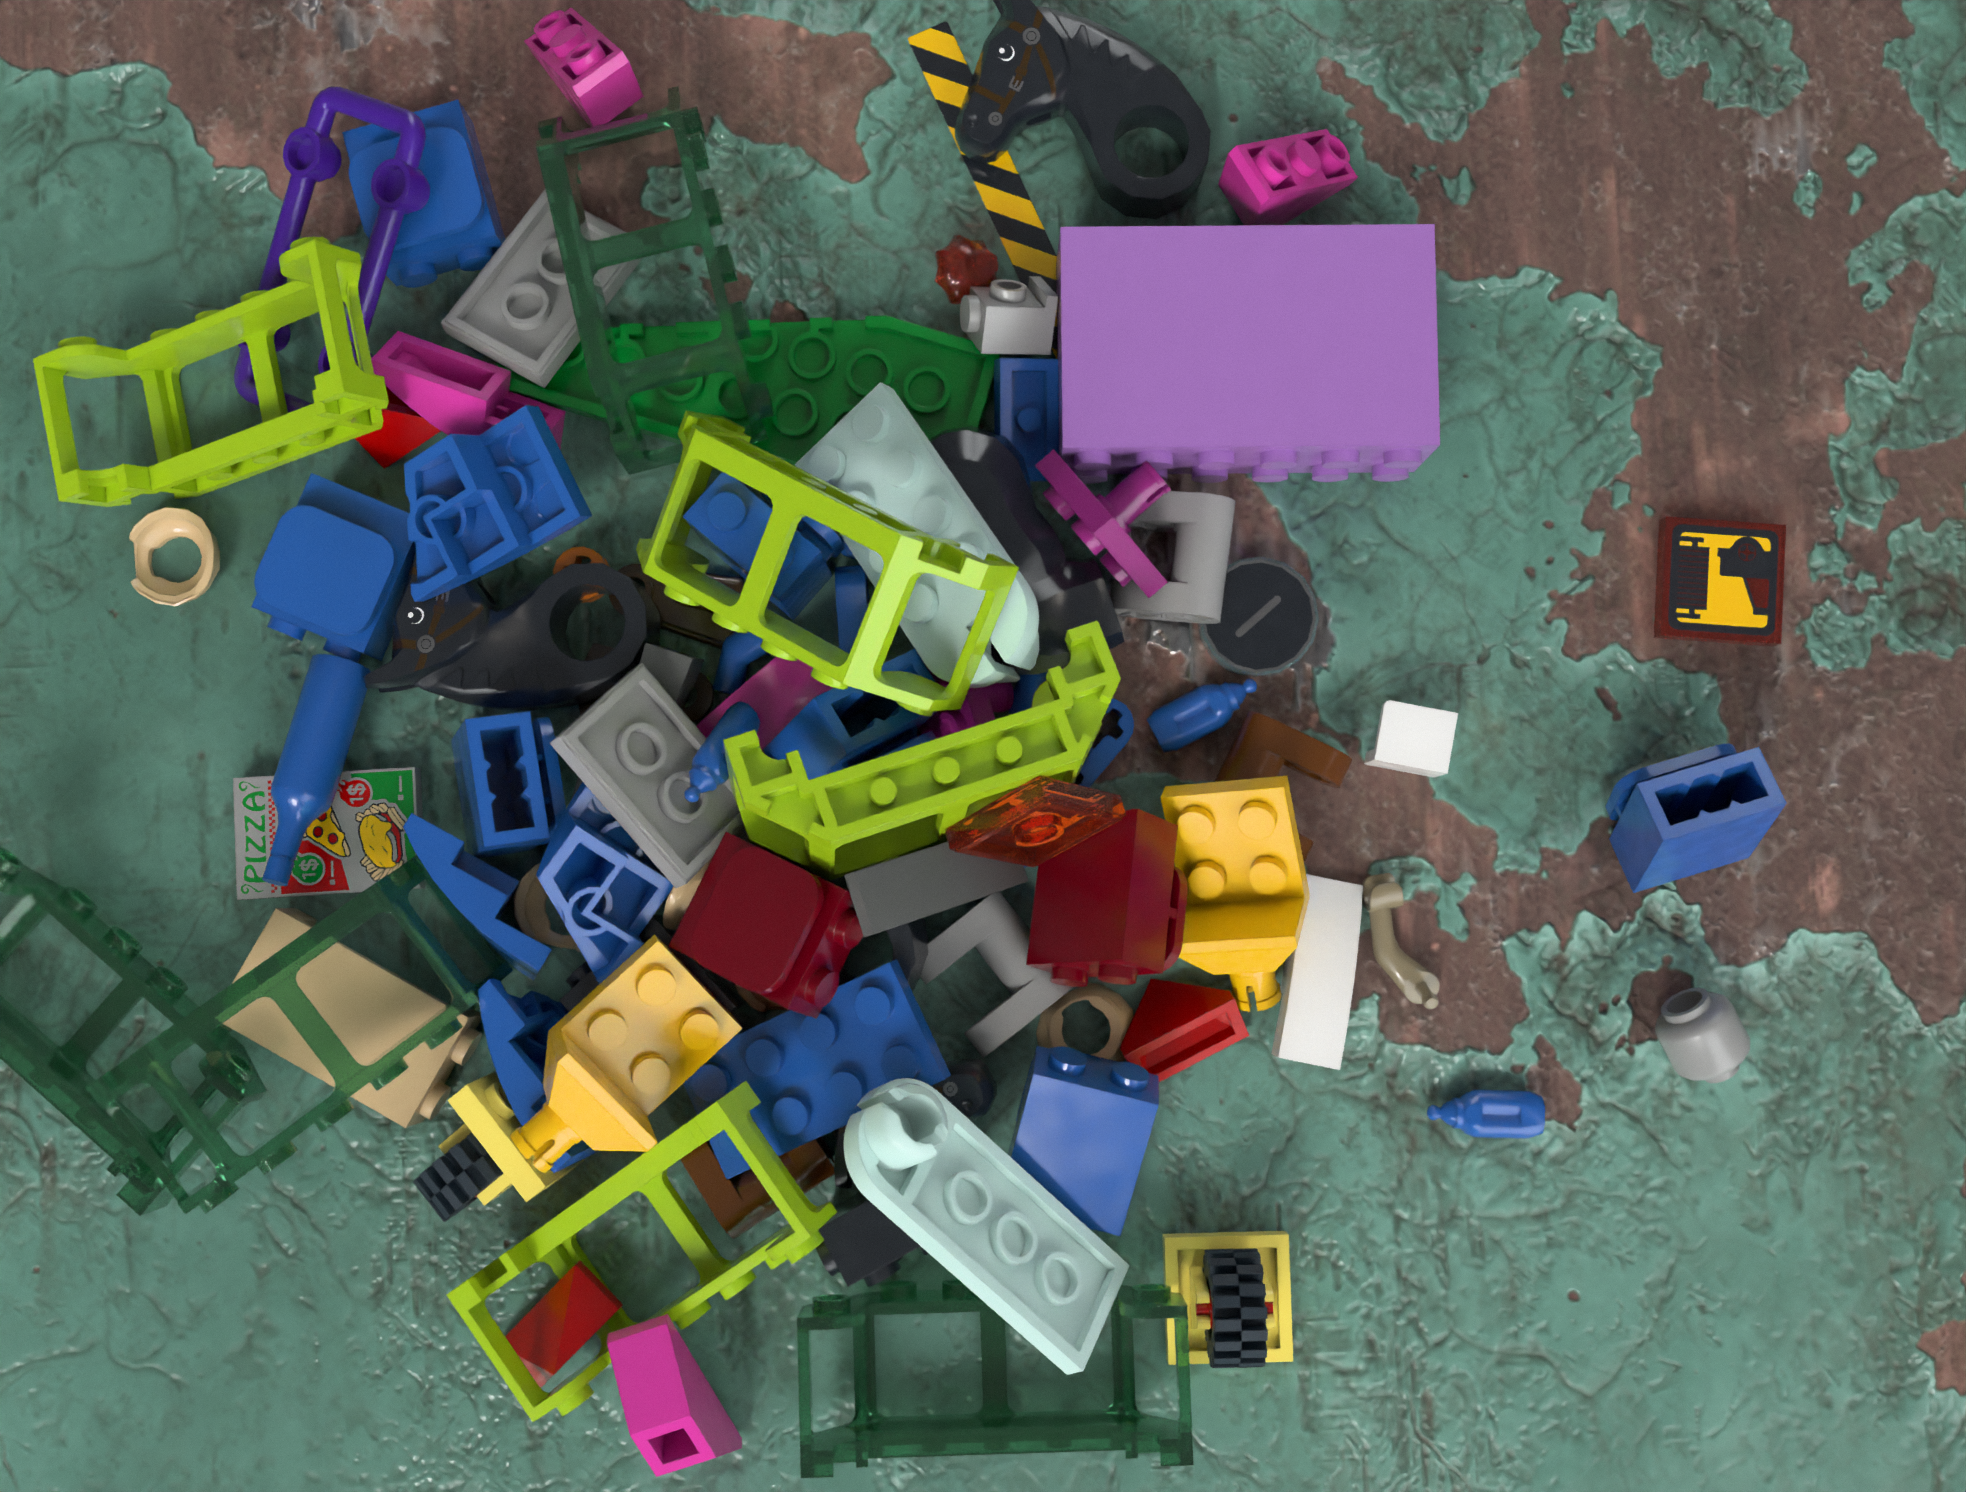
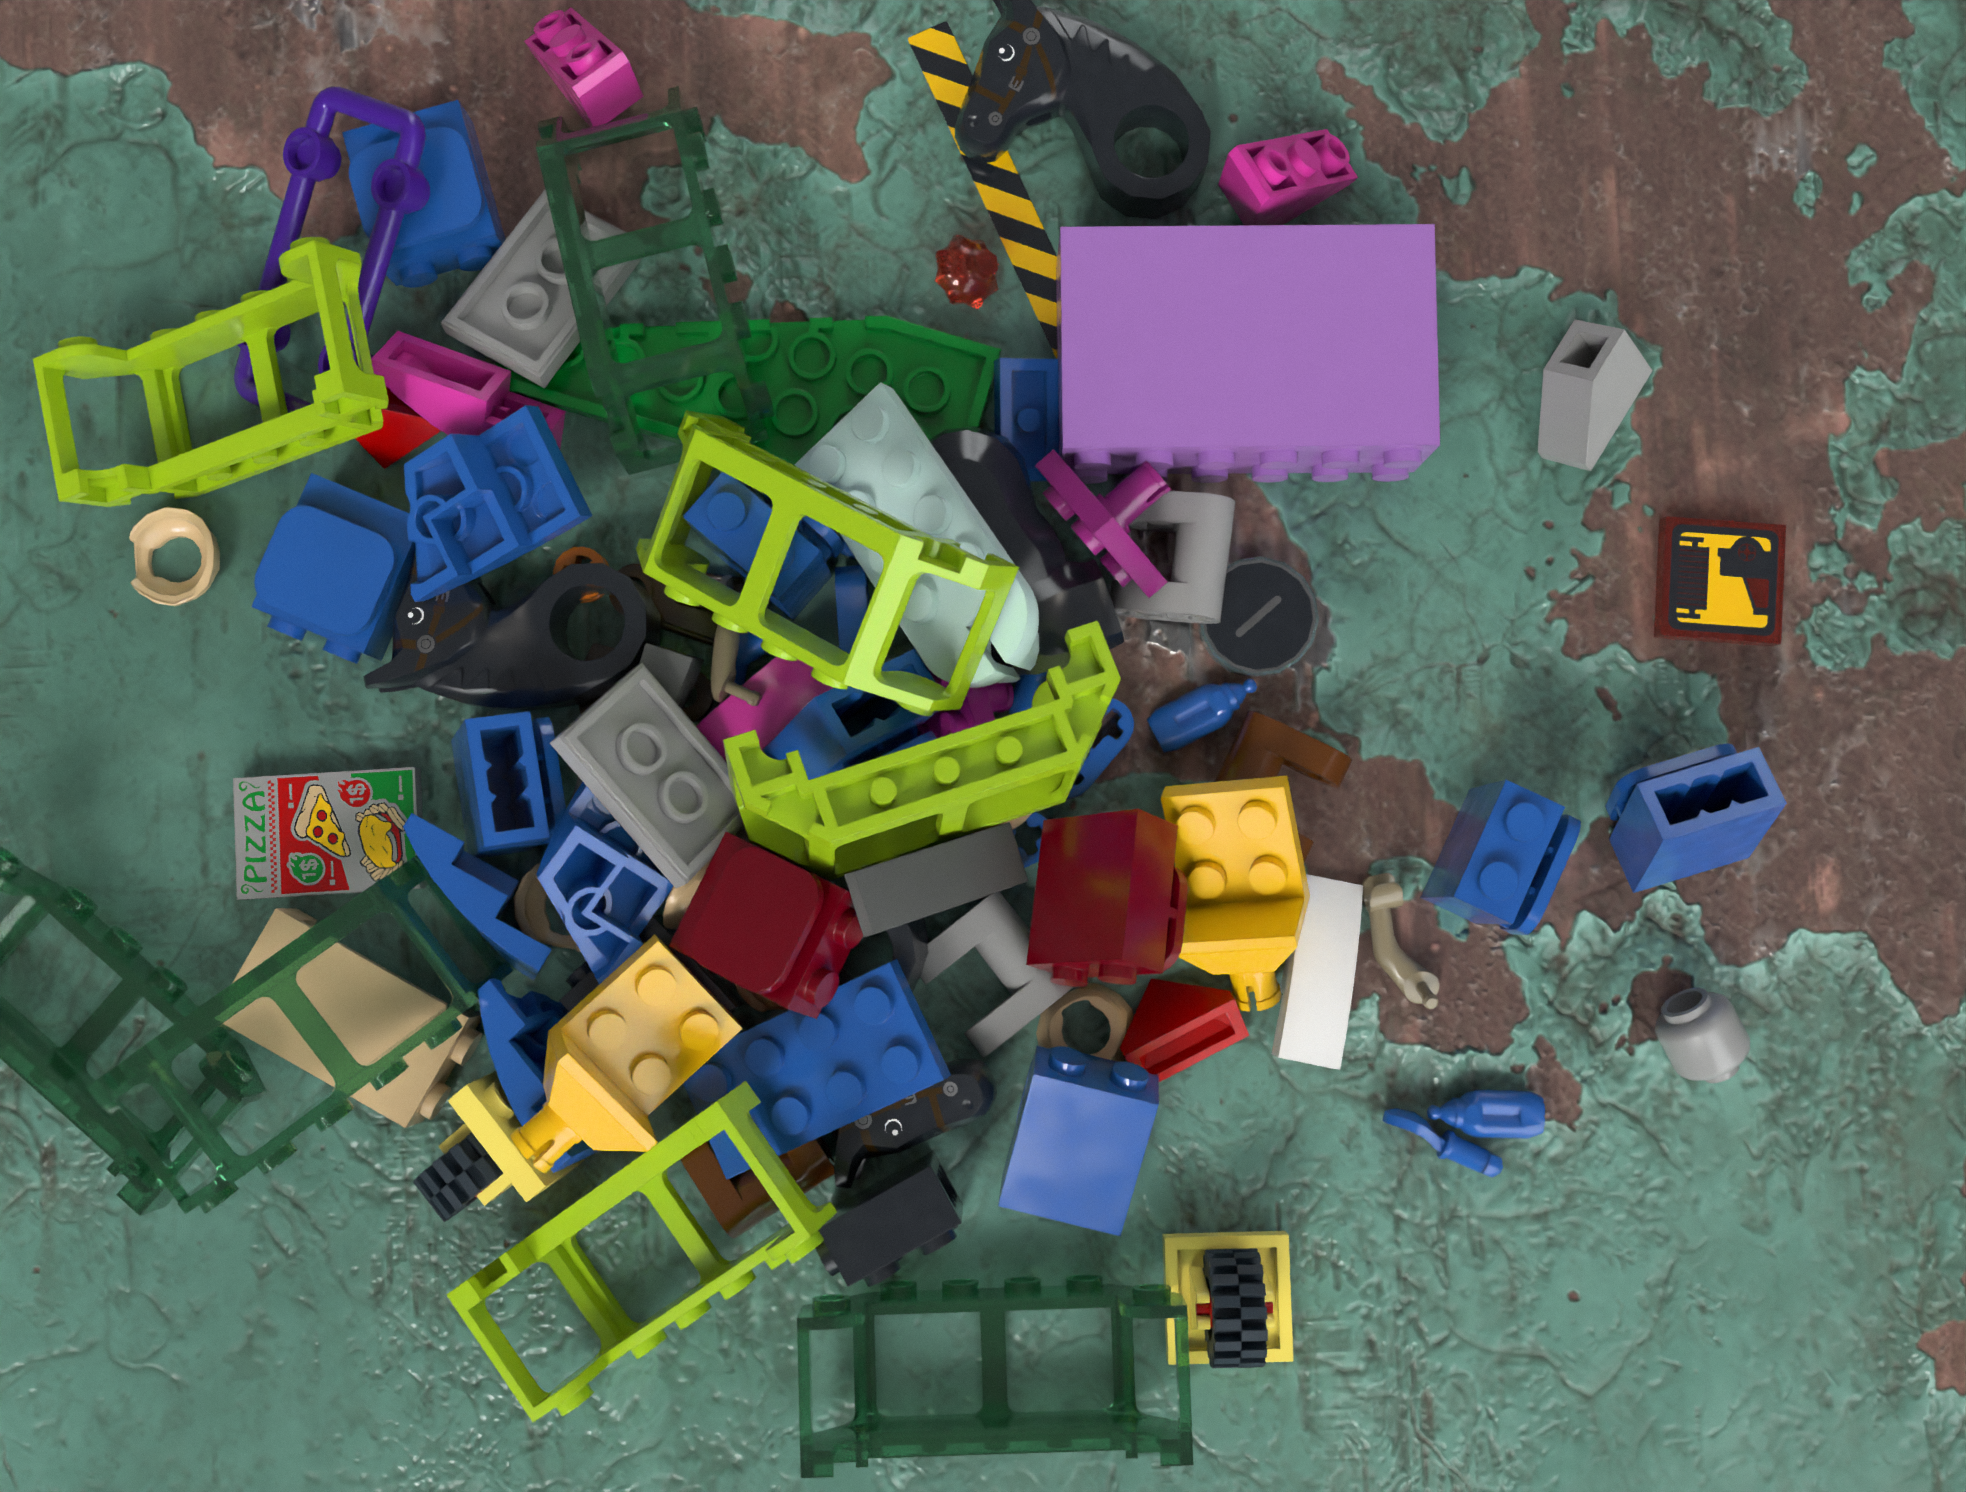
(313, 755): blue piece -> none
(562, 1322): red slope -> none
(668, 1398): dark pink slope -> none
(709, 762): blue piece -> none
(724, 663): none -> dark tan piece
(983, 1218): light aqua plate -> none
(1010, 317): light grey brick -> none
(1035, 822): clear red tile -> none
(1413, 739): white panel -> none
(1448, 1144): none -> blue piece
(1503, 857): none -> blue brick
(1588, 392): none -> light grey slope

